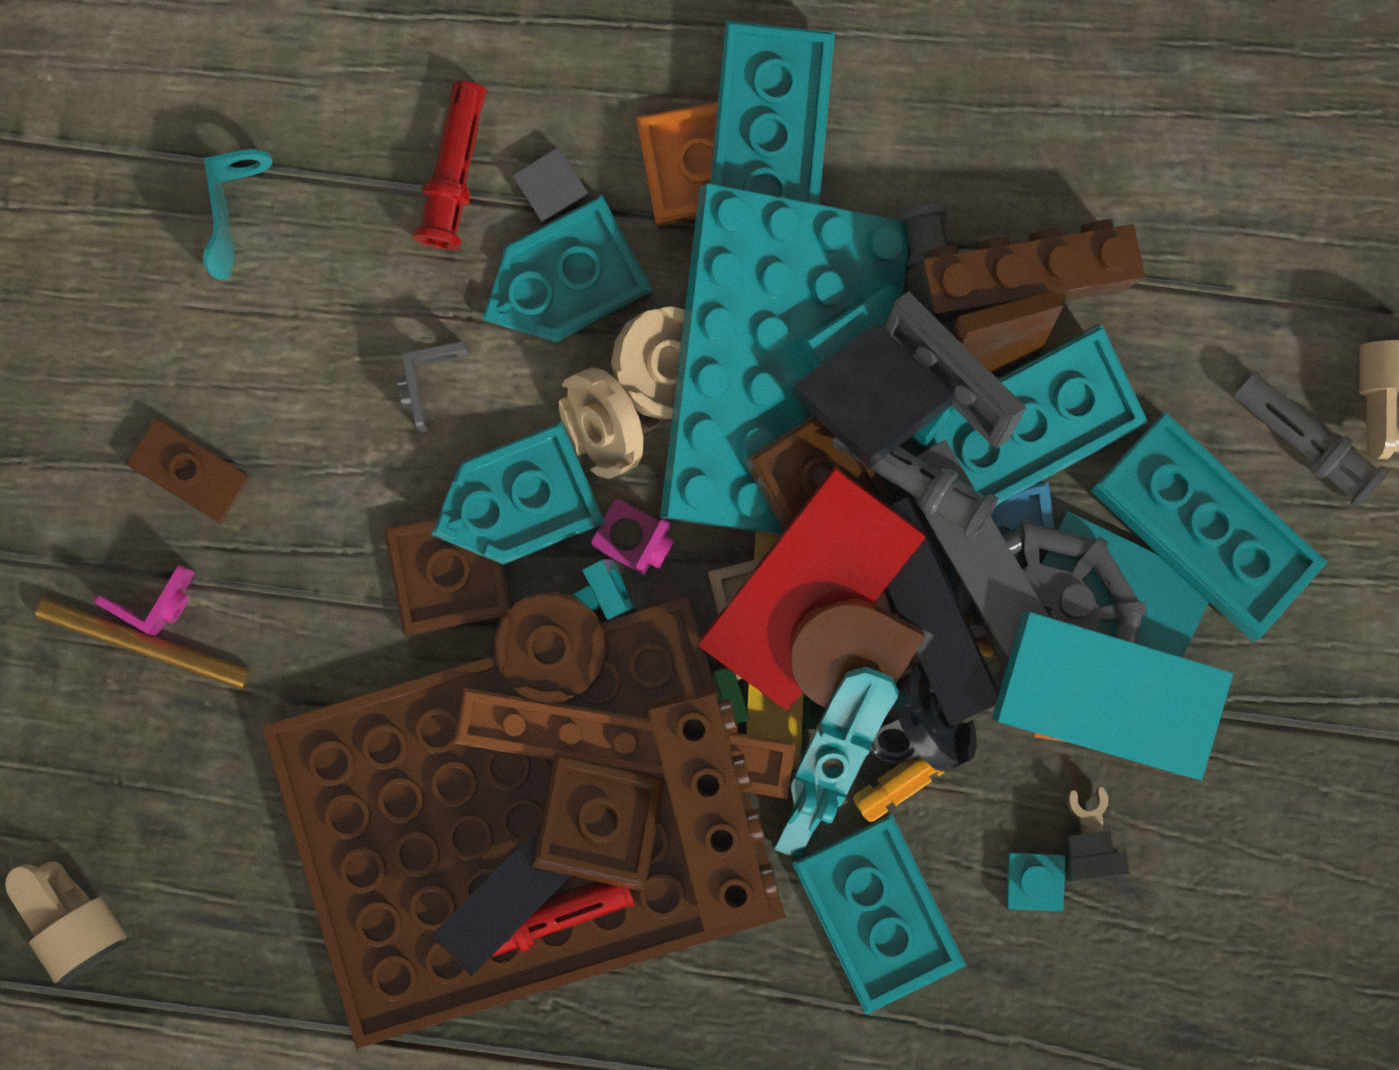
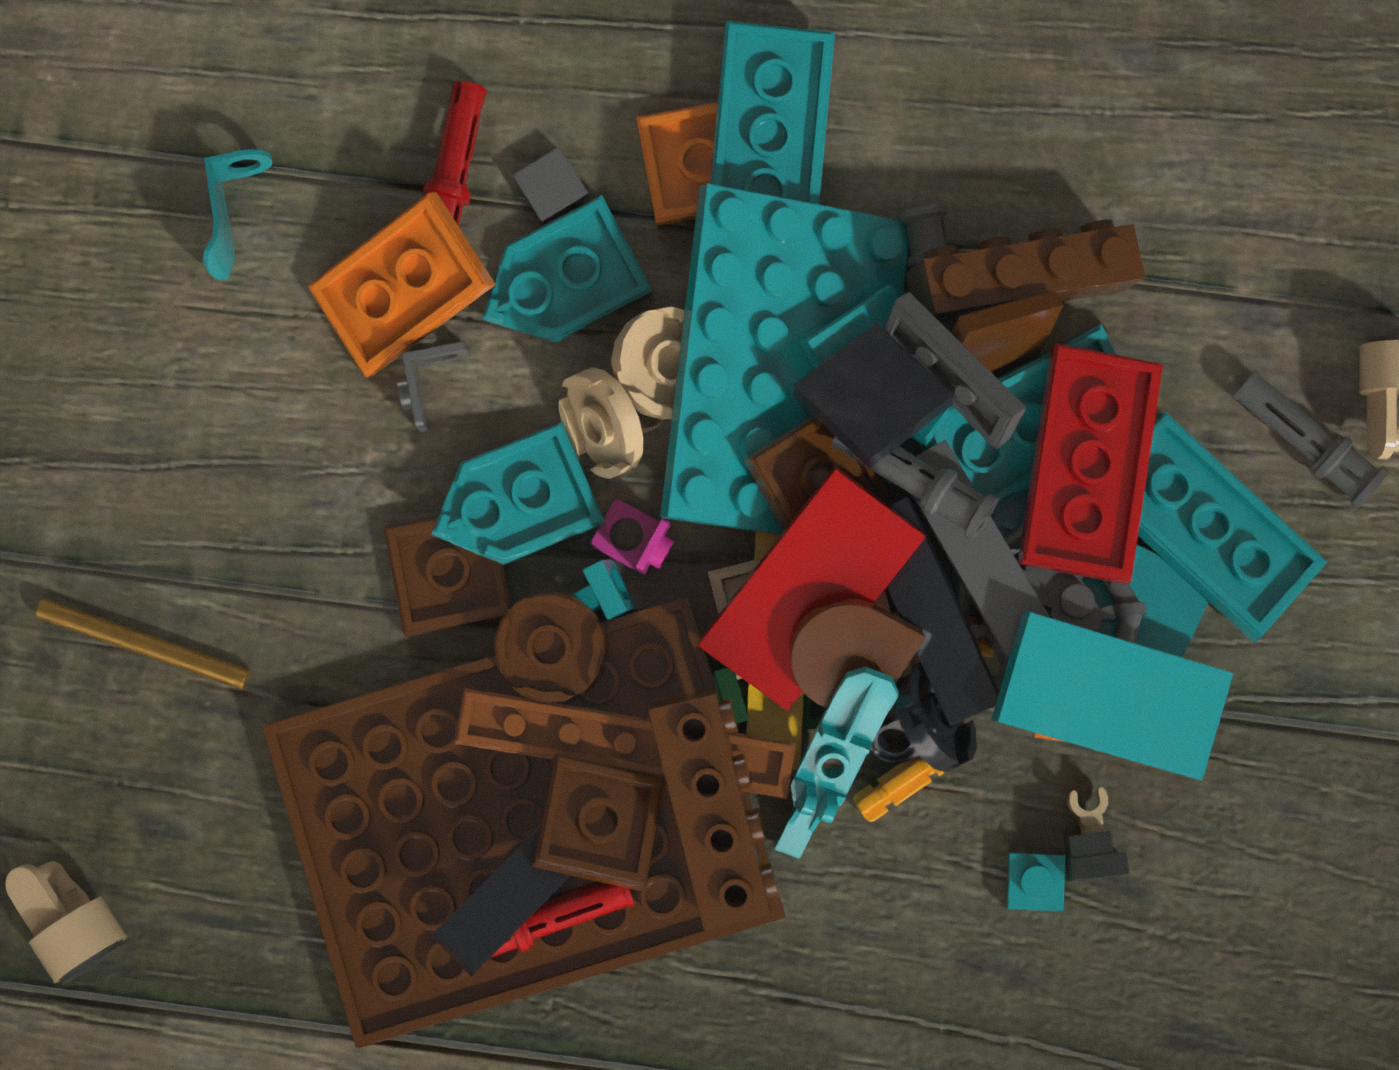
(167, 607): dark pink bracket -> none
(188, 471): reddish brown plate -> none
(401, 284): none -> orange tile
(878, 914): teal tile -> none
(1090, 464): none -> red tile

